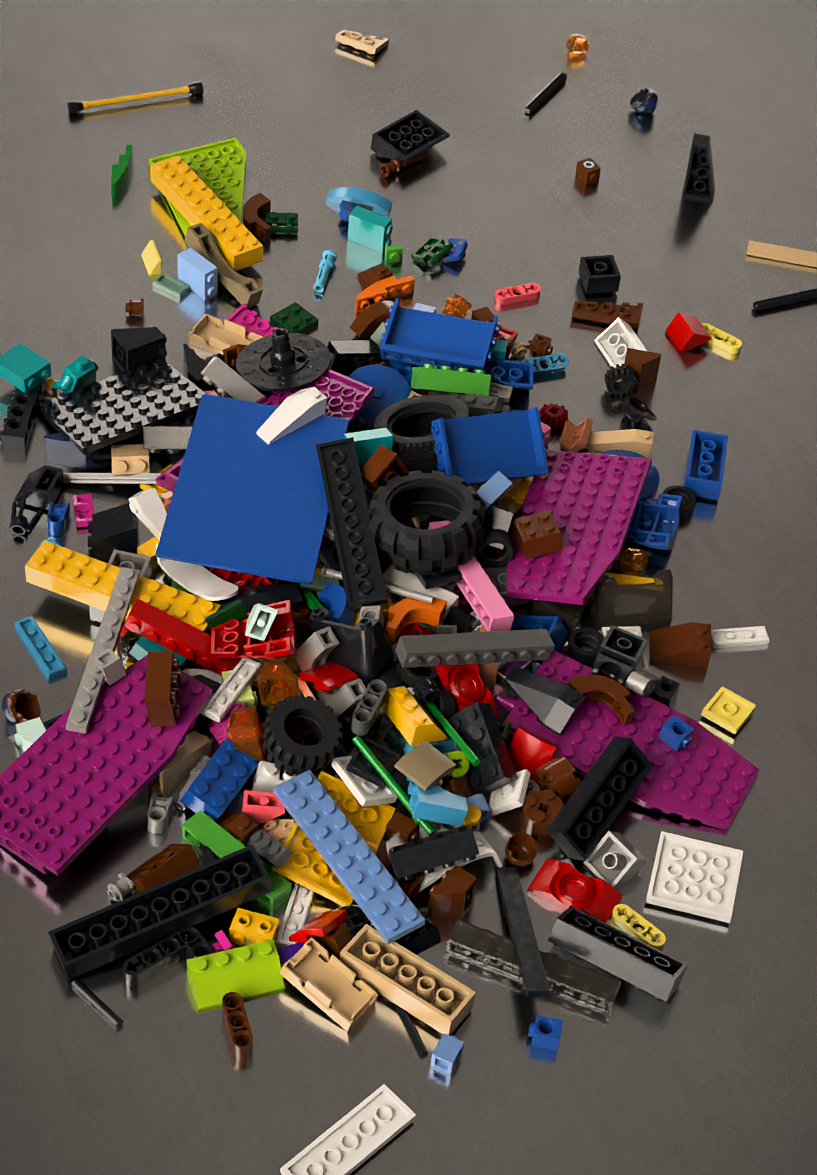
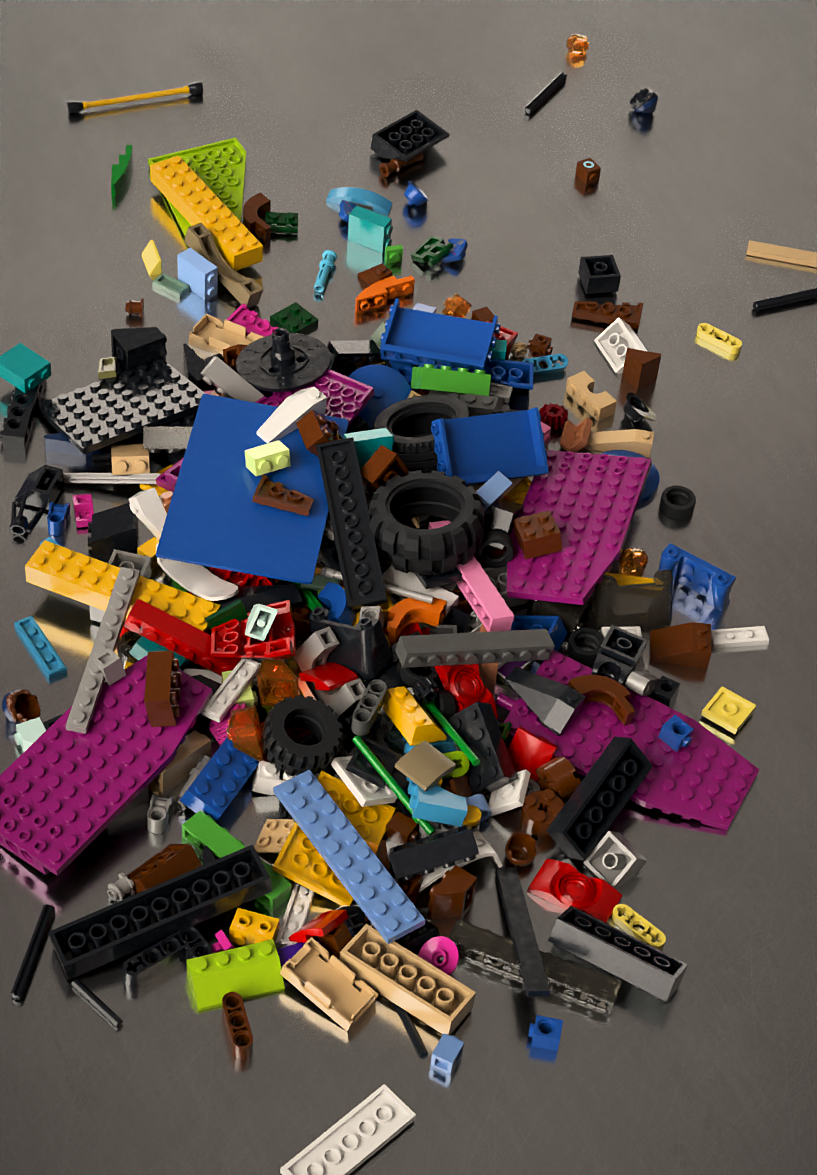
(32, 952): none -> black axle
(75, 375): teal torso -> none
(107, 367): none -> olive tile
(239, 826): reddish brown slope -> none
(262, 806): coral slope -> none
(267, 458): none -> yellowish green brick
(269, 848): dark grey plate -> none
(277, 496): none -> reddish brown wing
(316, 430): none -> reddish brown slope
(359, 42): tan wing -> none
(371, 319): reddish brown arch -> none
(415, 195): none -> blue piece
(441, 947): none -> dark pink dish
(506, 295): coral beam -> none
(597, 405): none -> tan arch
(619, 373): black tyre -> none
(656, 521): blue wedge -> none
(687, 332): red slope -> none
(695, 877): white plate -> none
(698, 575): none -> blue piece
(700, 174): black wedge -> none
(706, 464): blue brick -> none

